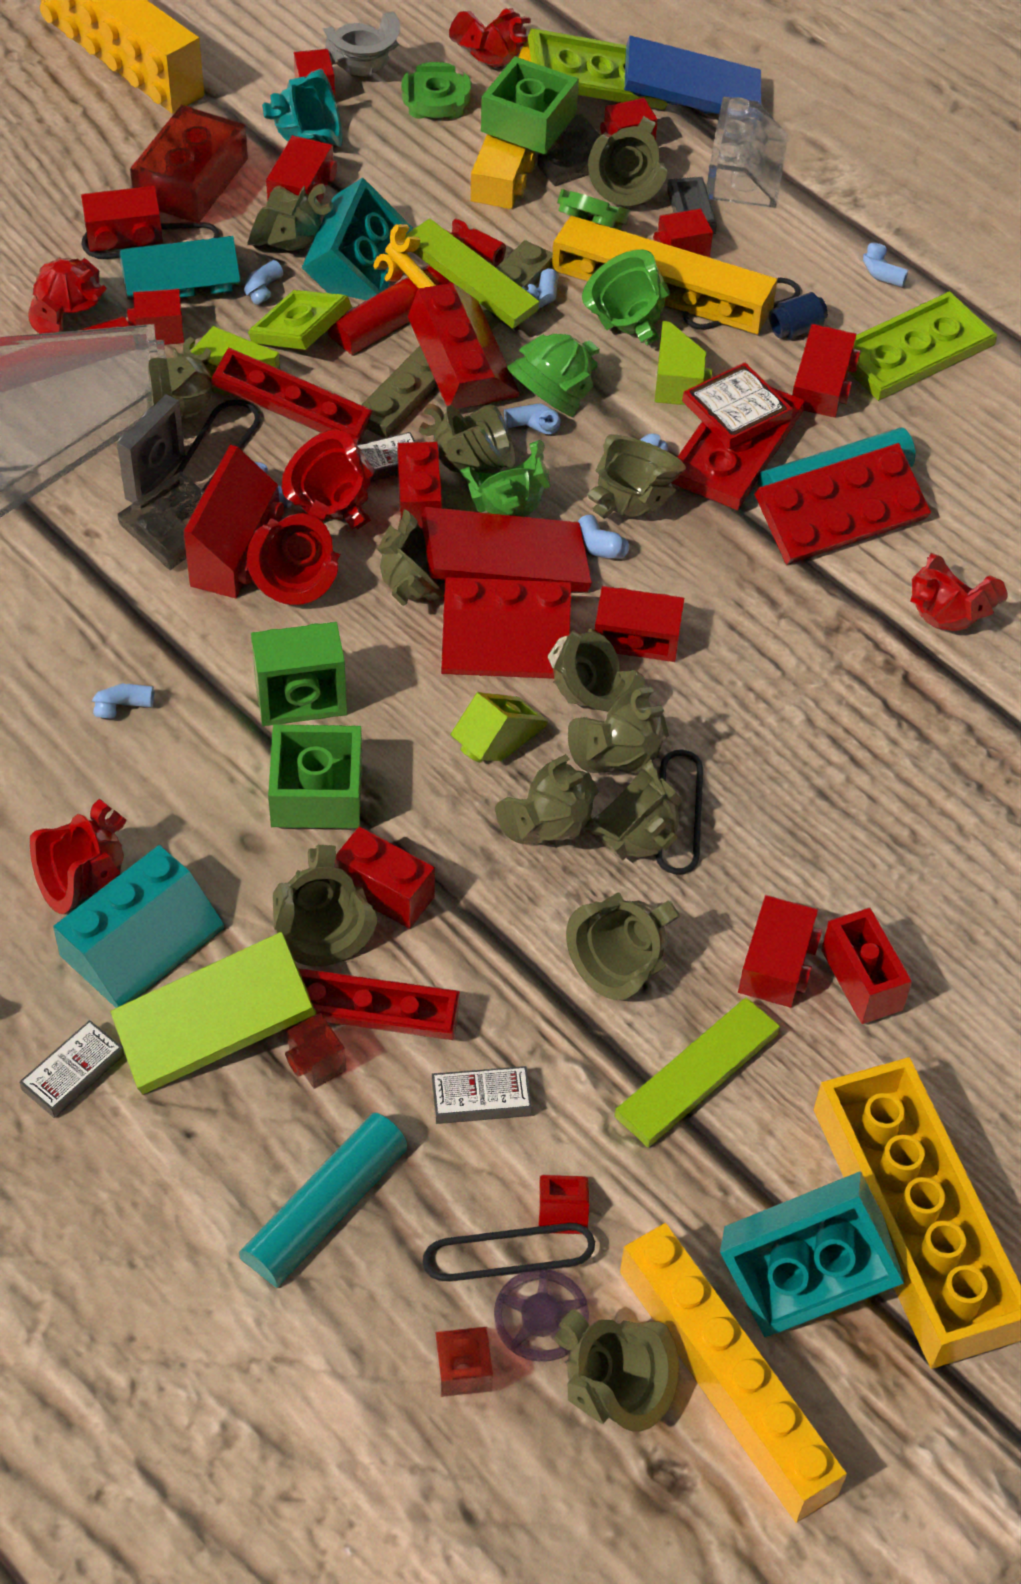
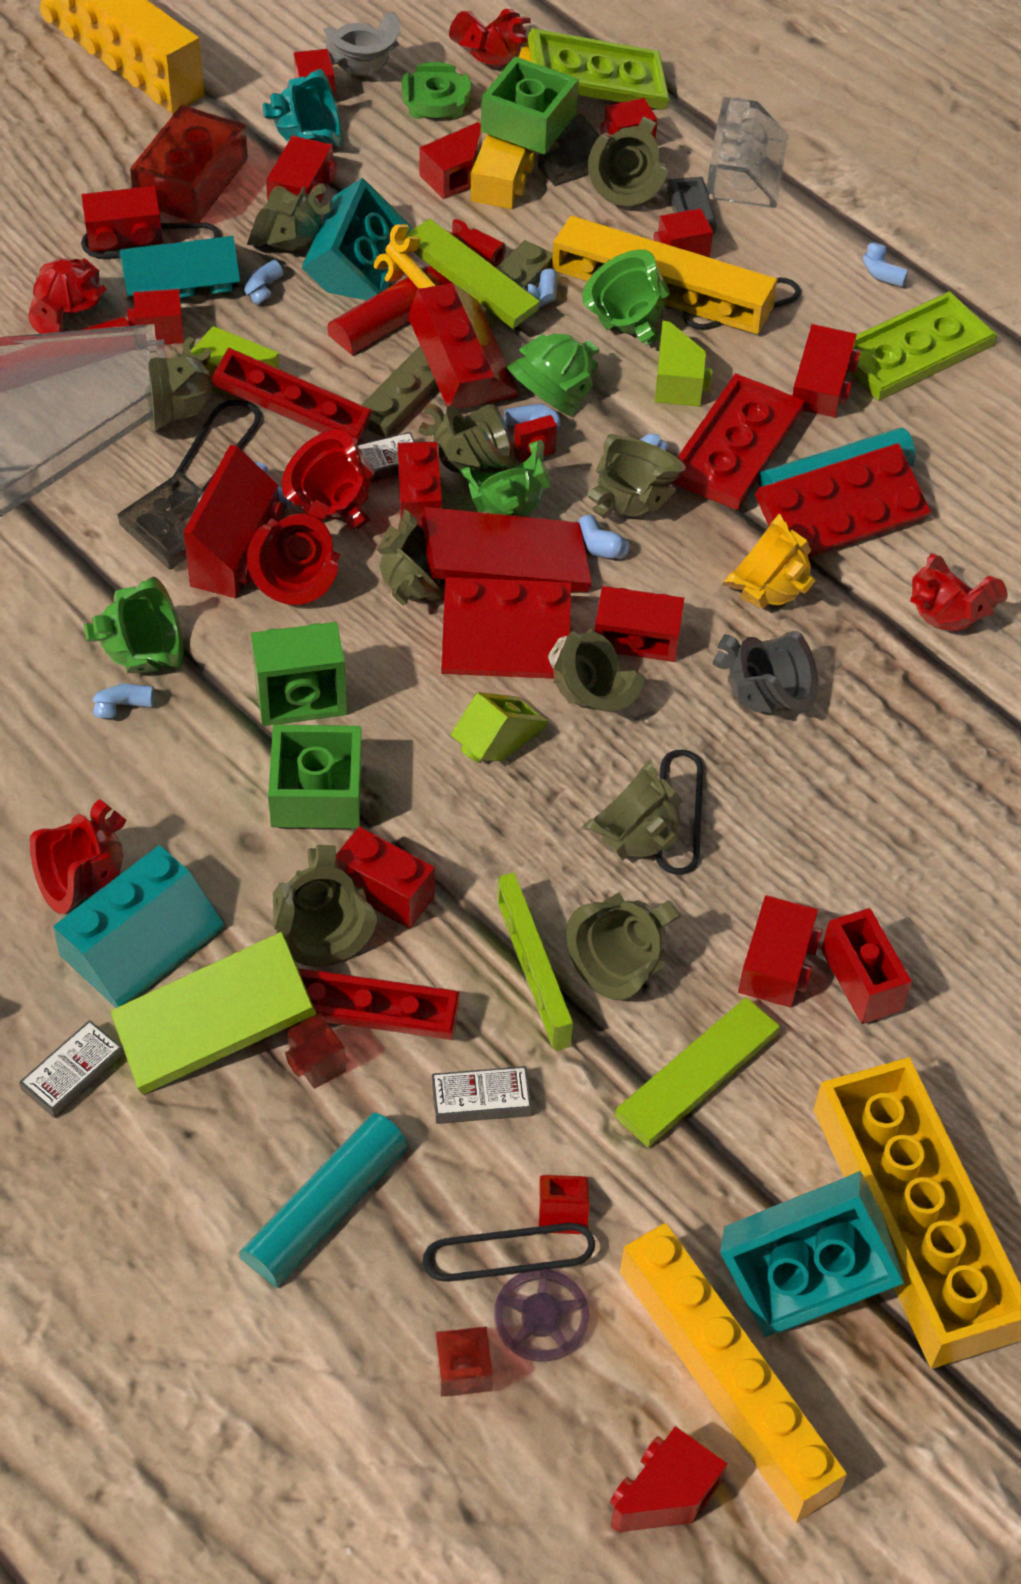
(140, 628): none -> bright green helmet
(151, 448): flat silver plate -> none
(299, 319): lime tile -> none
(449, 160): none -> red slope
(534, 430): none -> red plate
(534, 962): none -> lime tile
(555, 808): olive helmet -> none
(583, 206): bright green plate -> none
(620, 1369): olive helmet -> none
(624, 740): olive helmet -> none
(671, 1487): none -> red slope
(686, 76): blue tile -> none
(737, 405): tile -> none
(770, 672): none -> dark grey helmet
(774, 568): none -> yellow helmet
(797, 314): dark blue brick -> none

